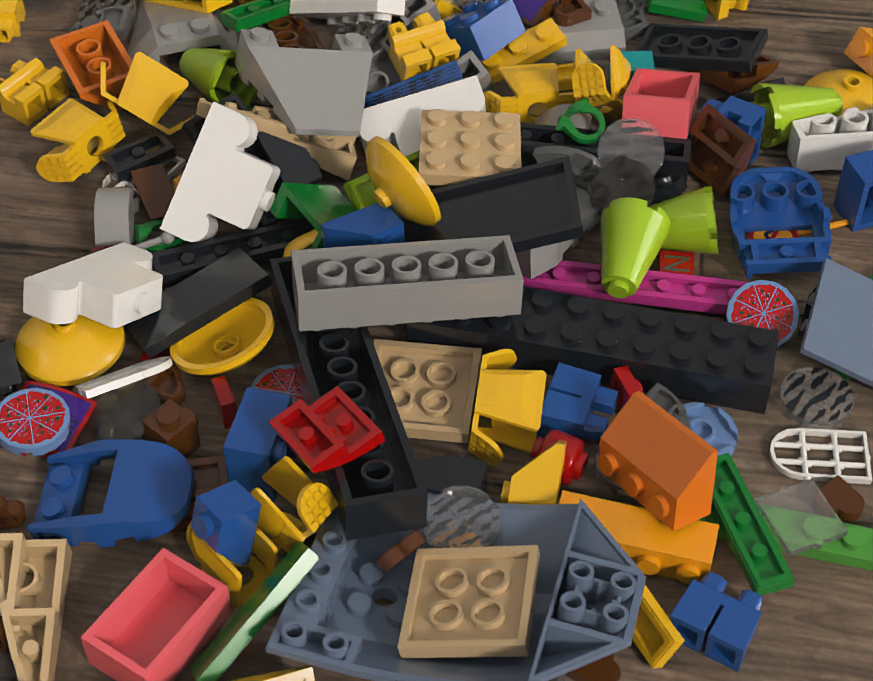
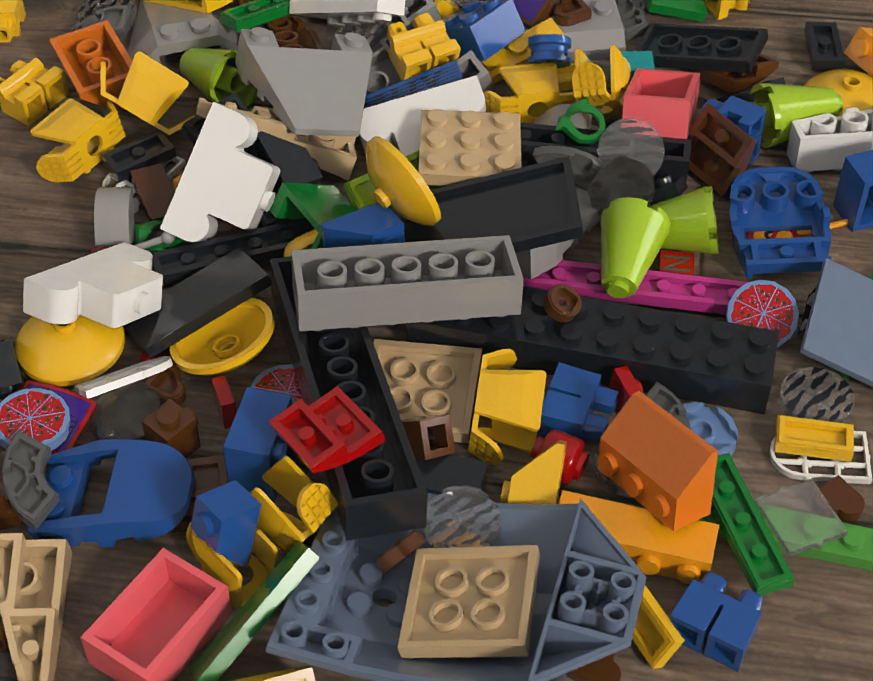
(26, 481): none -> dark grey tile
(430, 436): none -> reddish brown brick
(550, 49): none -> blue wheel
(562, 303): none -> reddish brown tile
(814, 438): none -> yellow tile
(824, 46): none -> black plate

